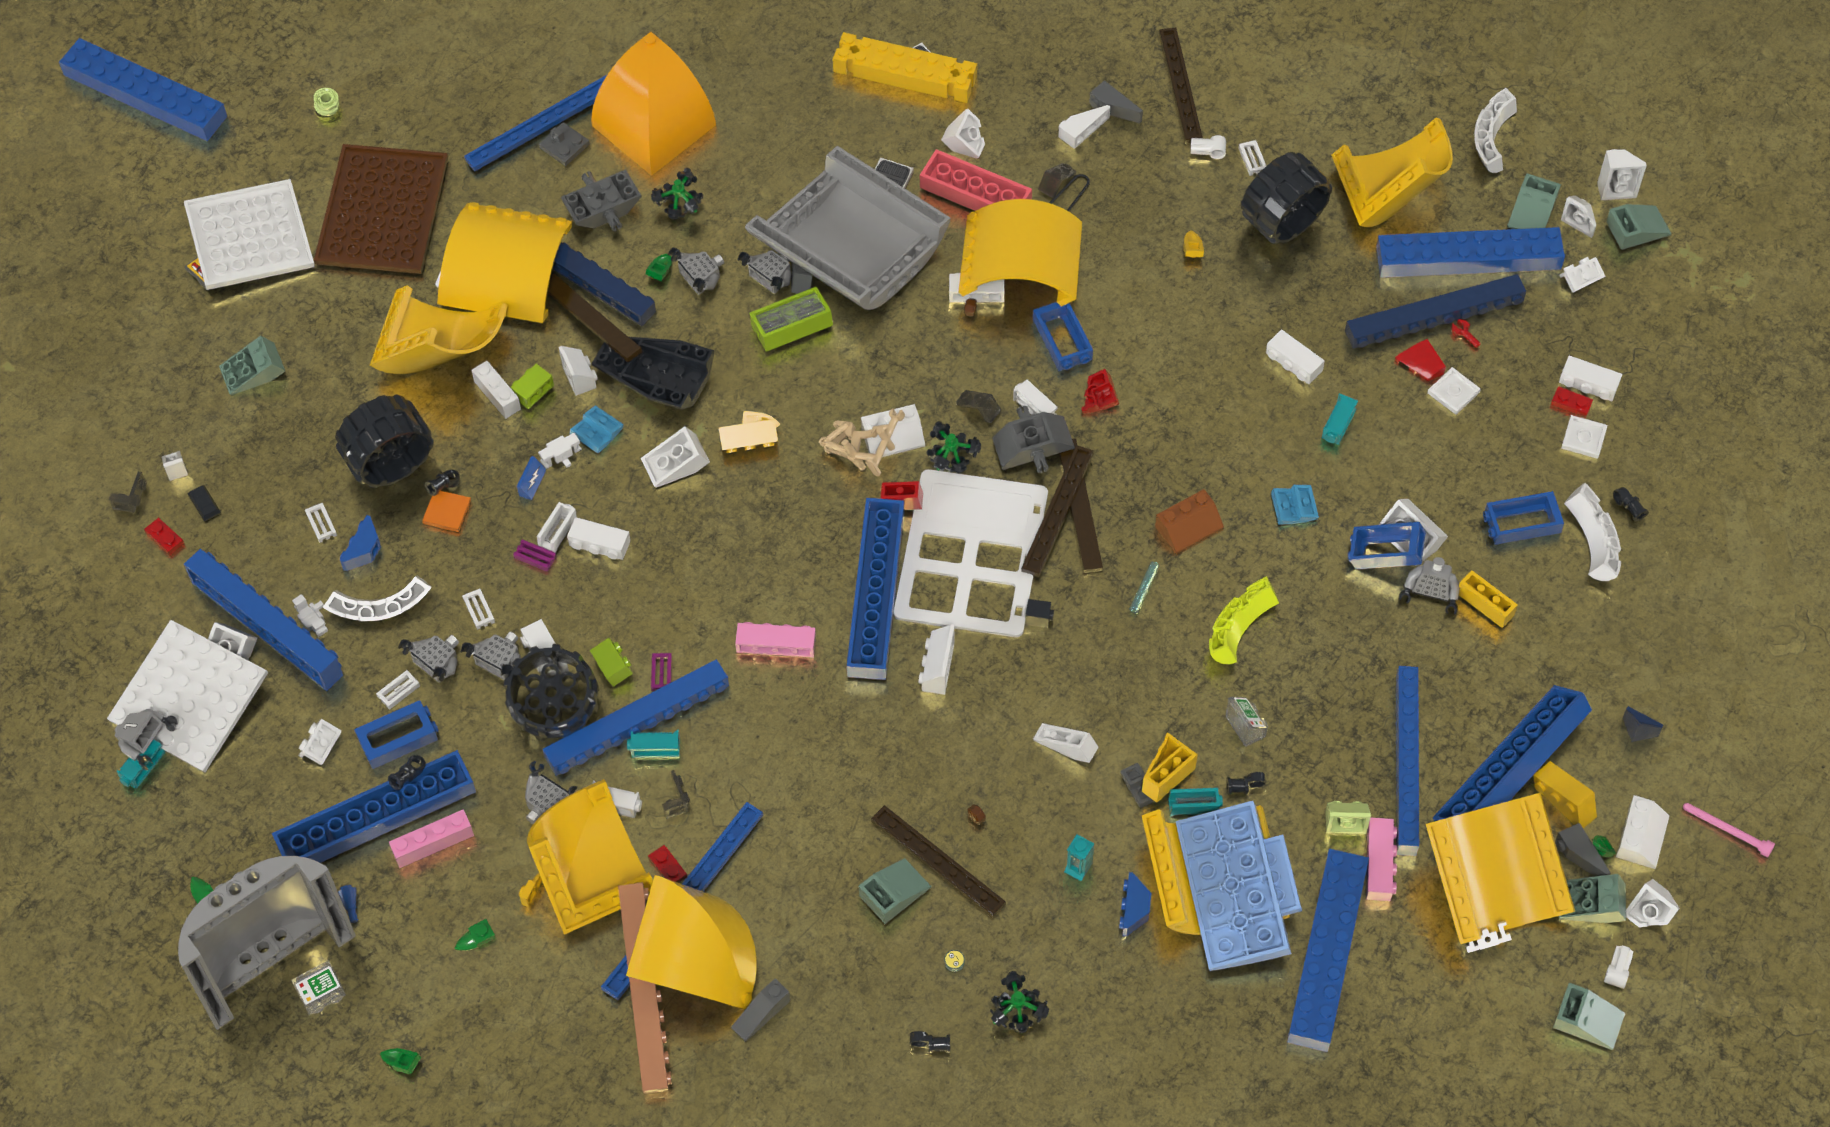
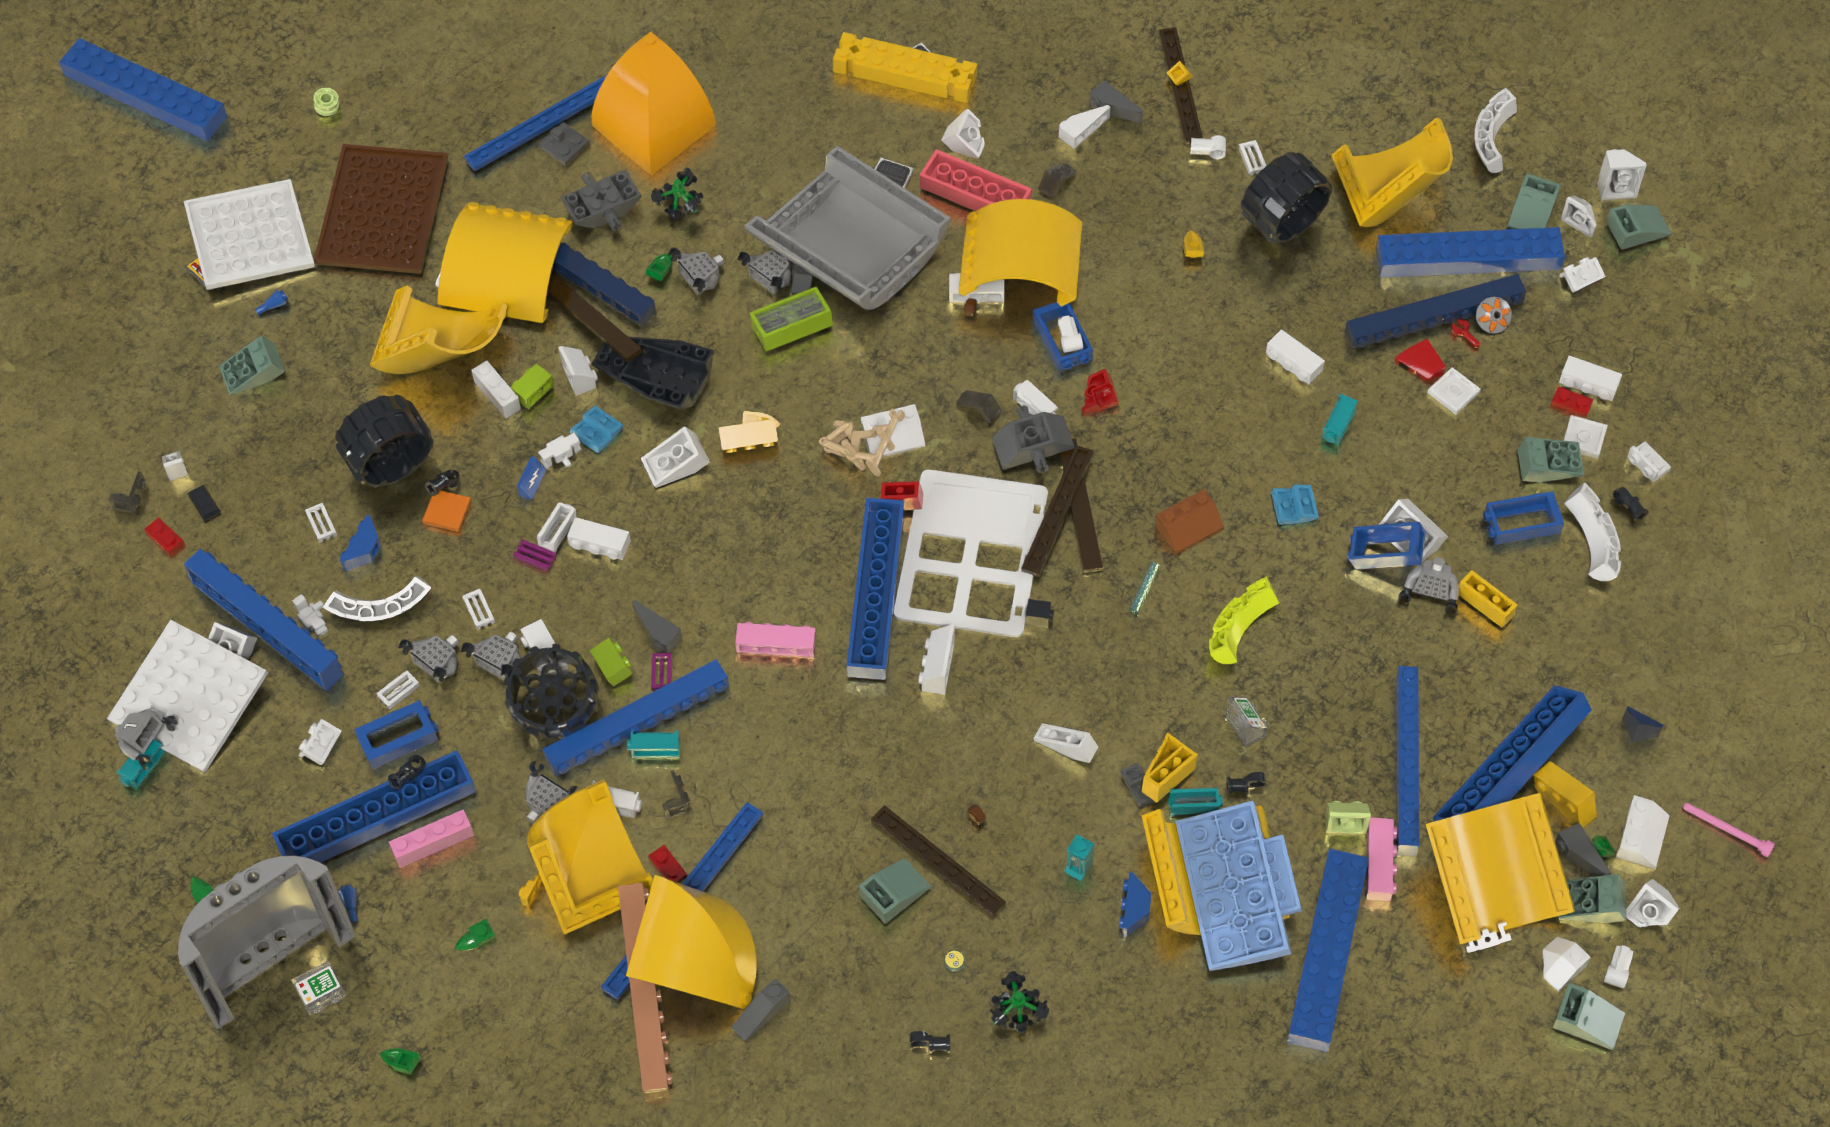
(275, 300): none -> blue cone
(660, 632): none -> dark grey slope
(952, 444): black plant -> none
(1070, 338): none -> white piece
(1079, 175): black piece -> none
(1179, 73): none -> yellow slope
(1486, 311): none -> light grey dish
(1549, 459): none -> sand green slope
(1563, 962): none -> white slope
(1648, 461): none -> white bracket

